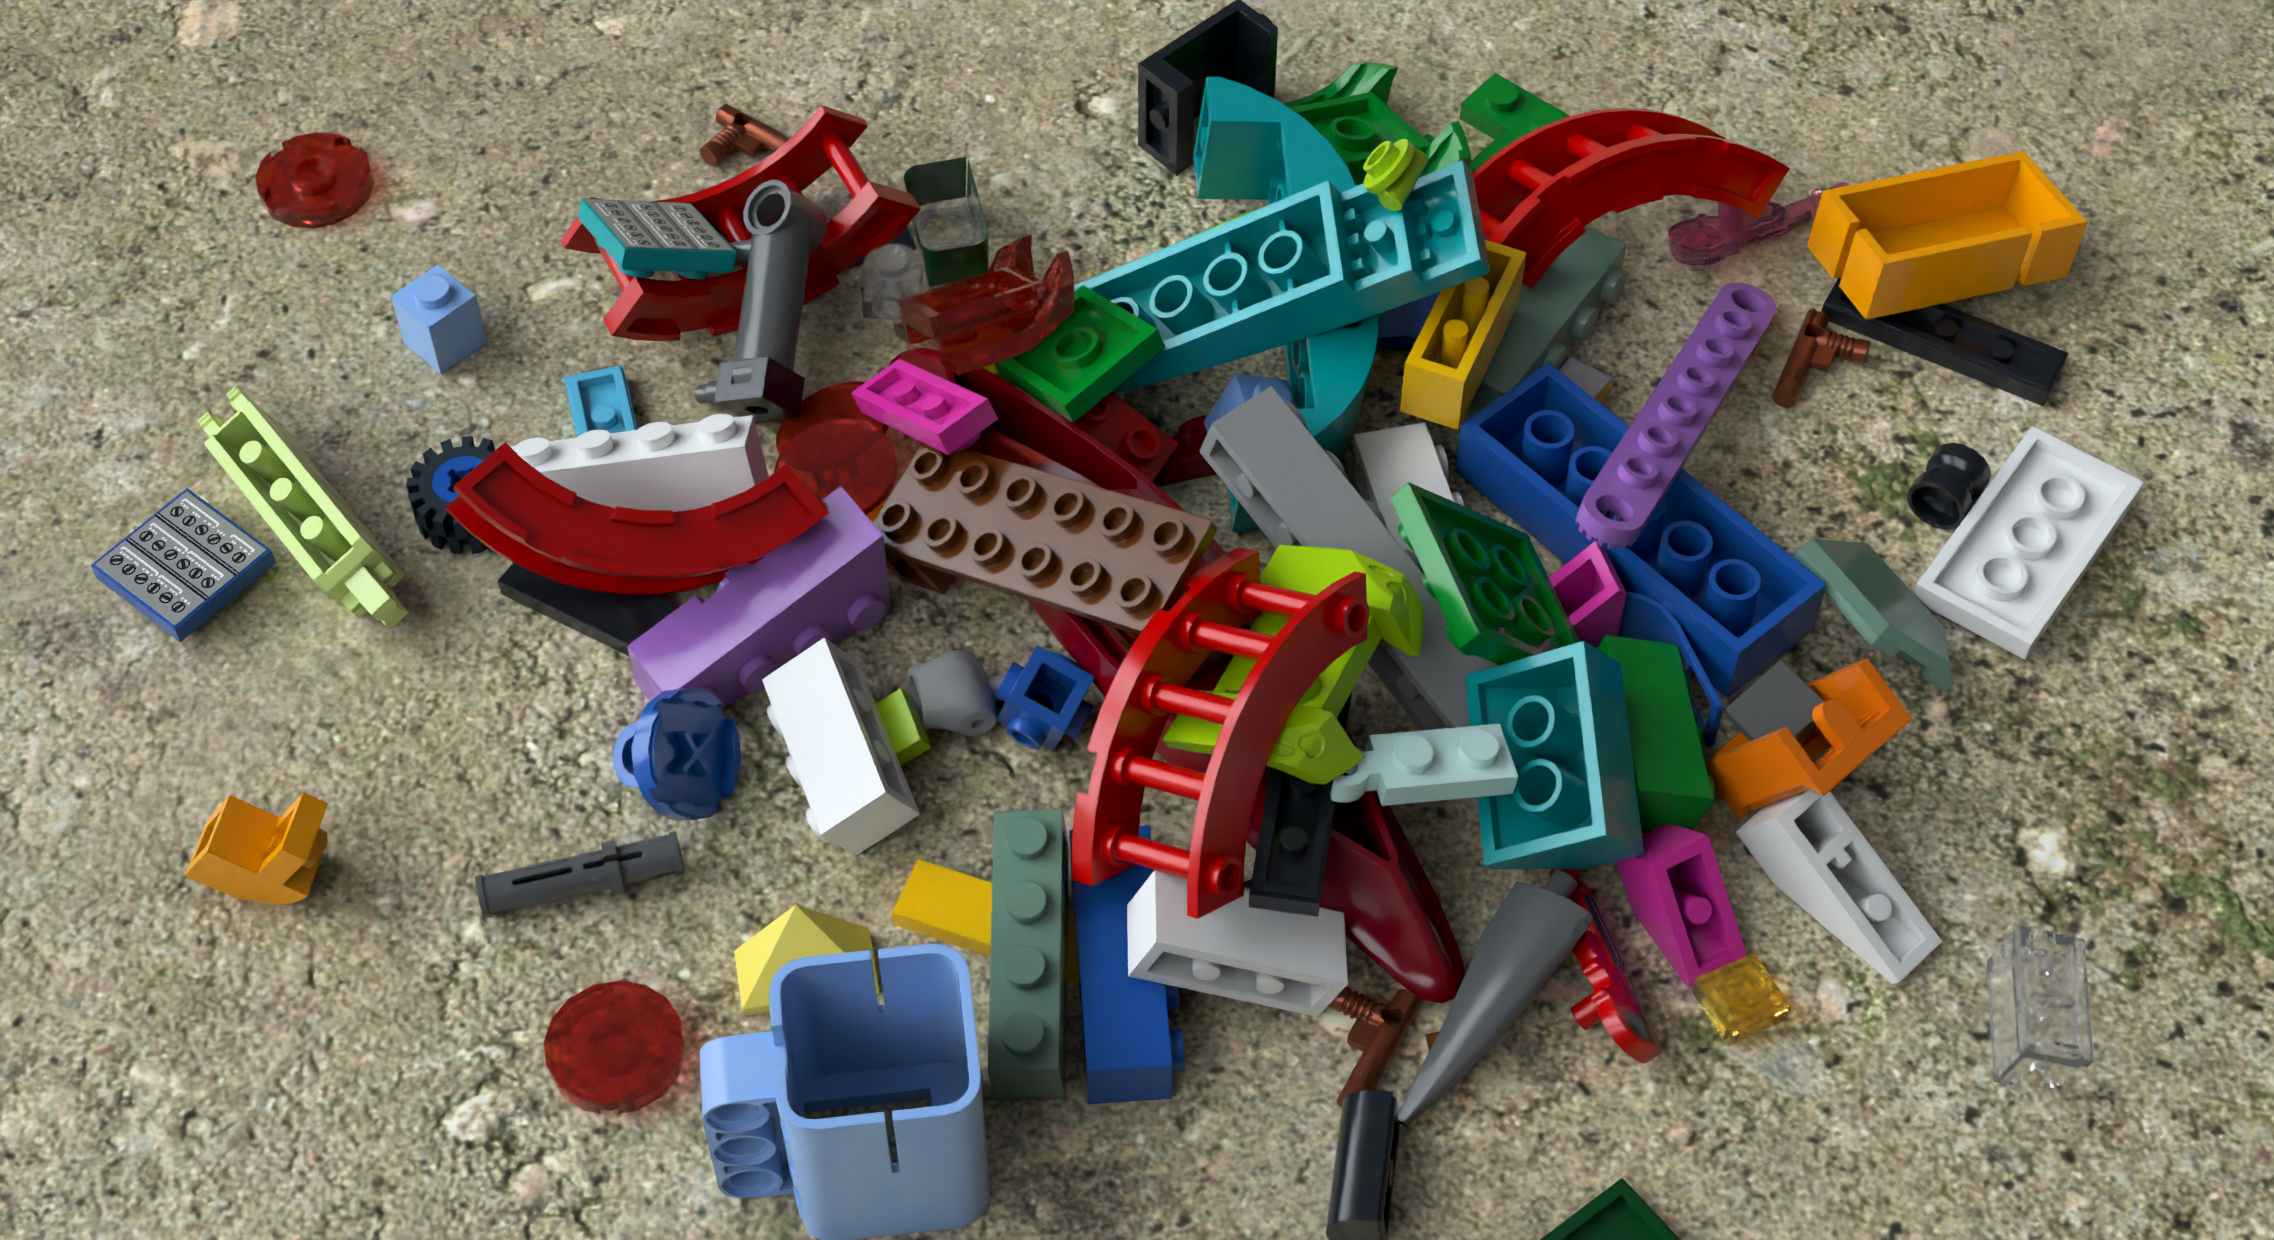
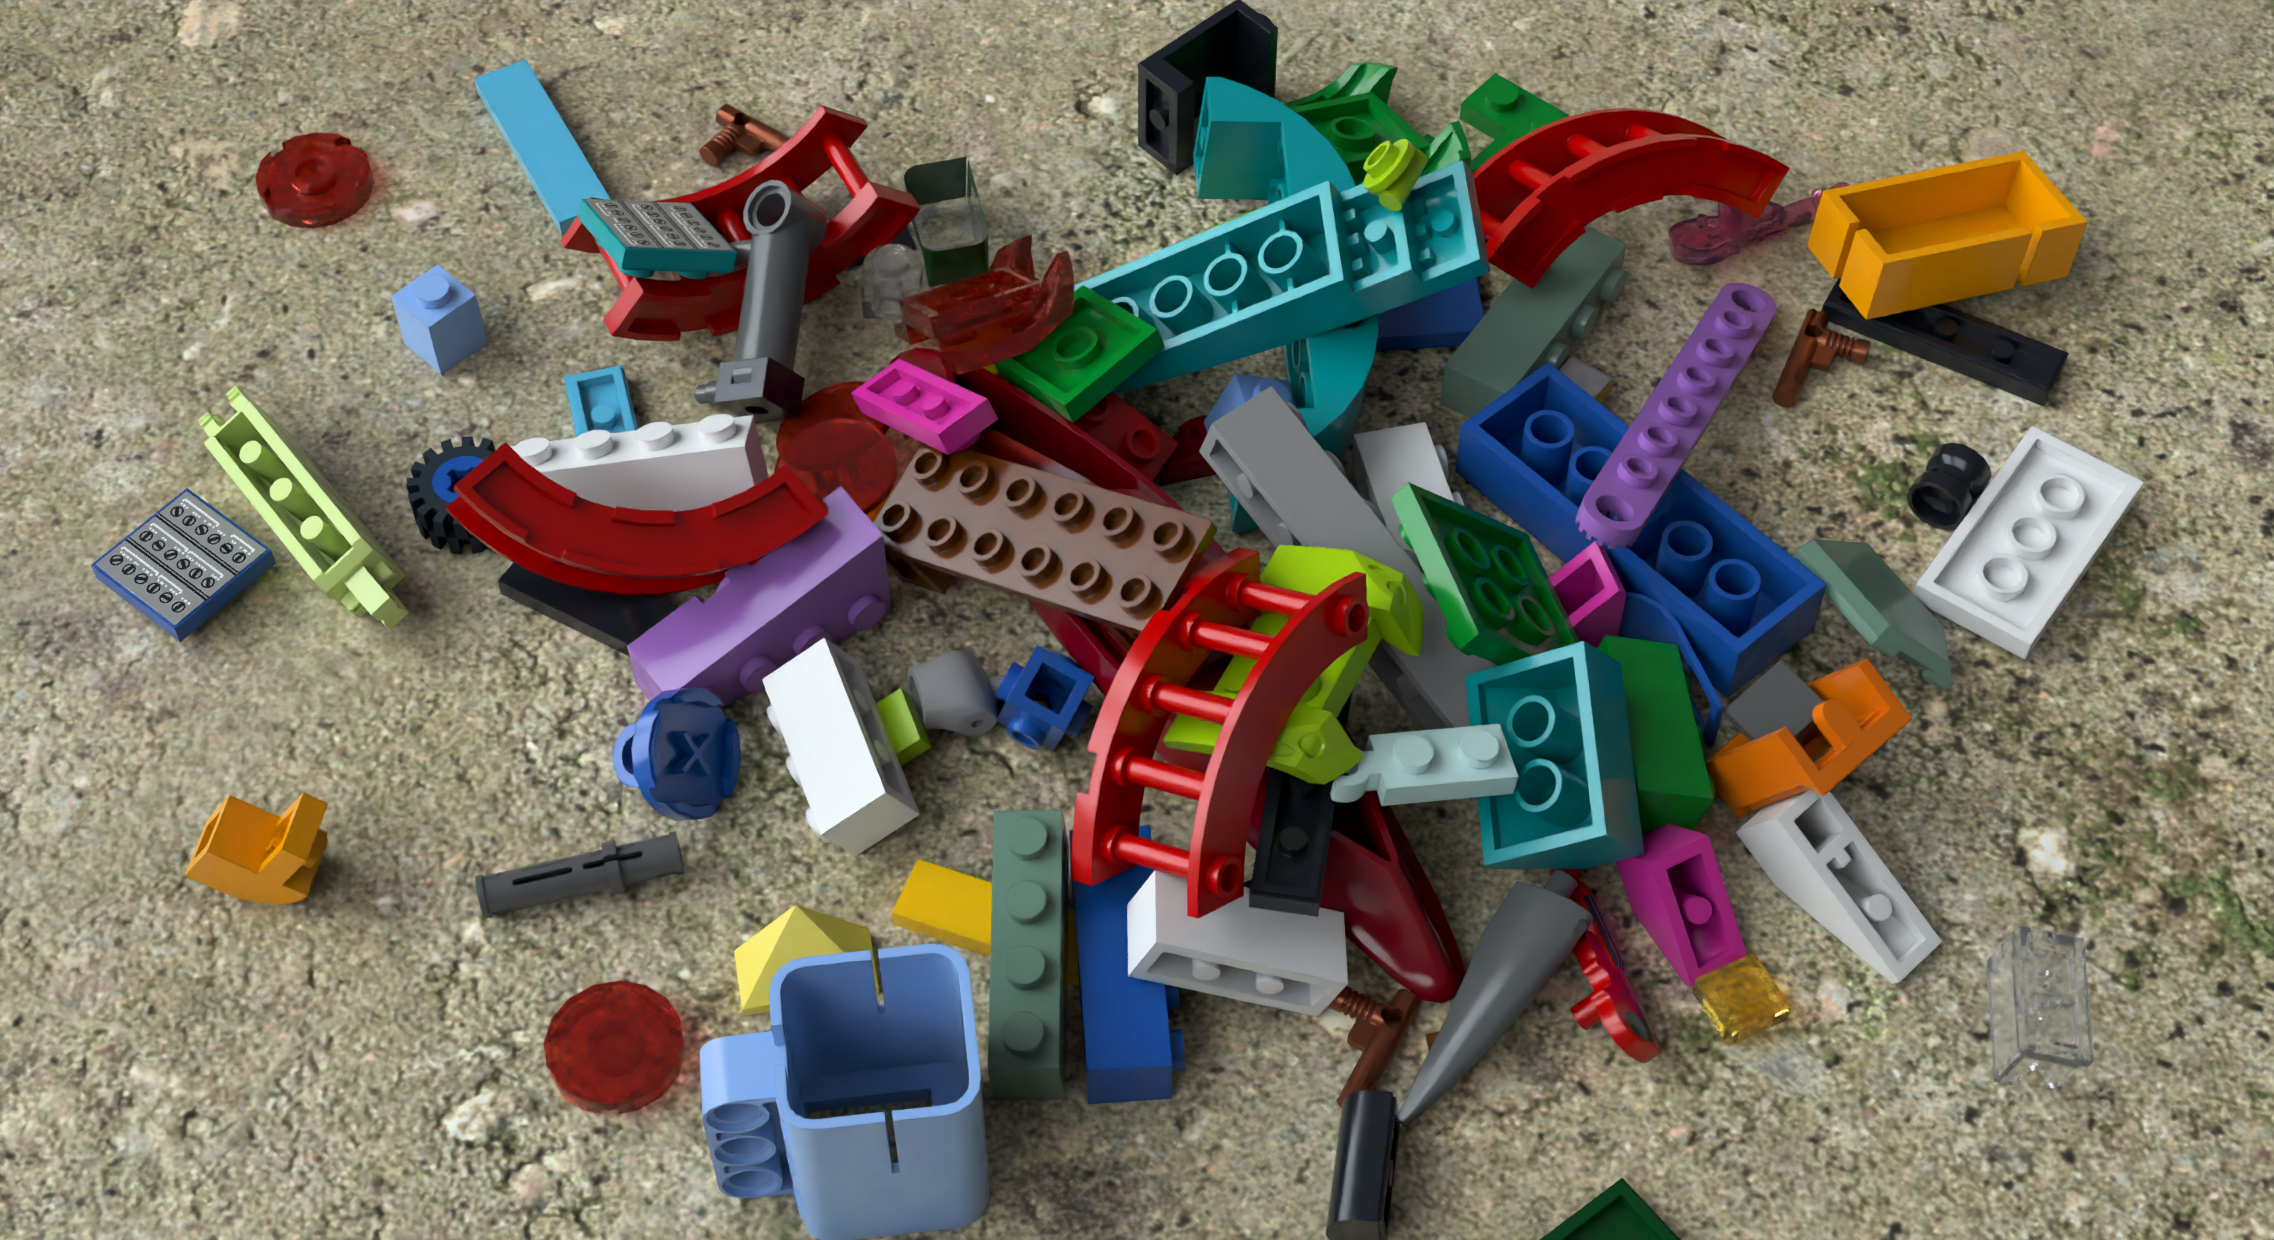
(540, 141): none -> medium azure tile
(1462, 340): yellow brick -> none

